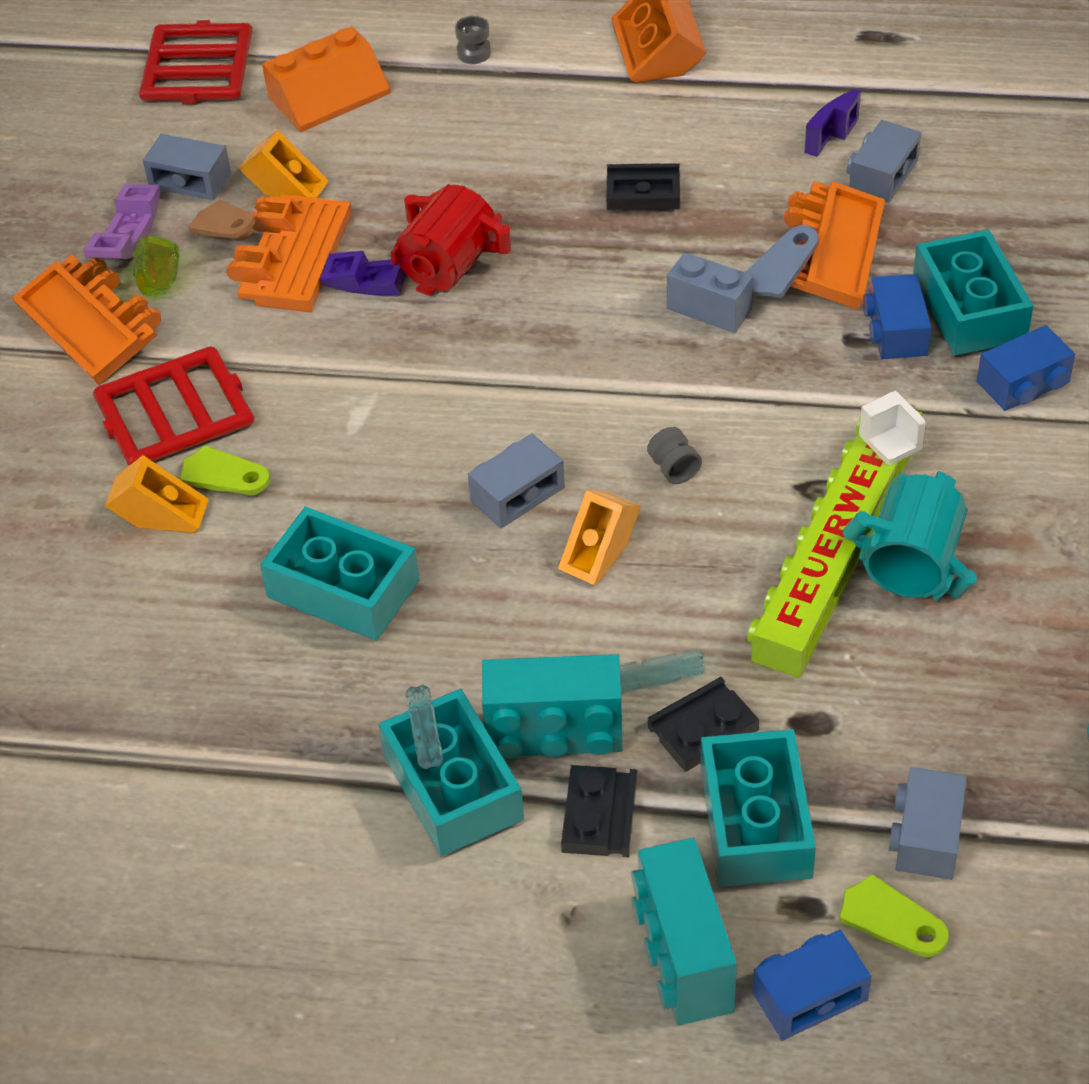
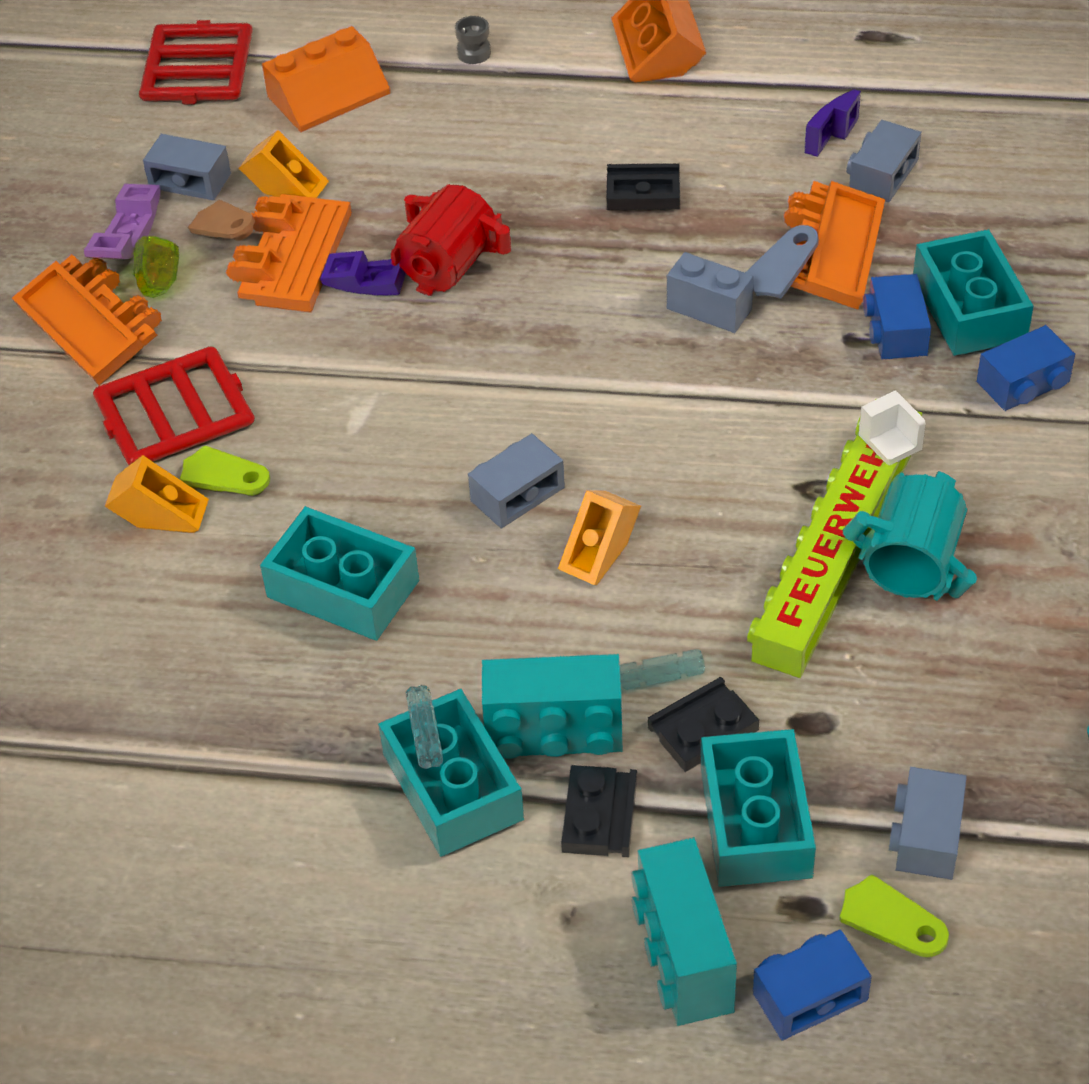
(671, 451): dark grey wheel -> none

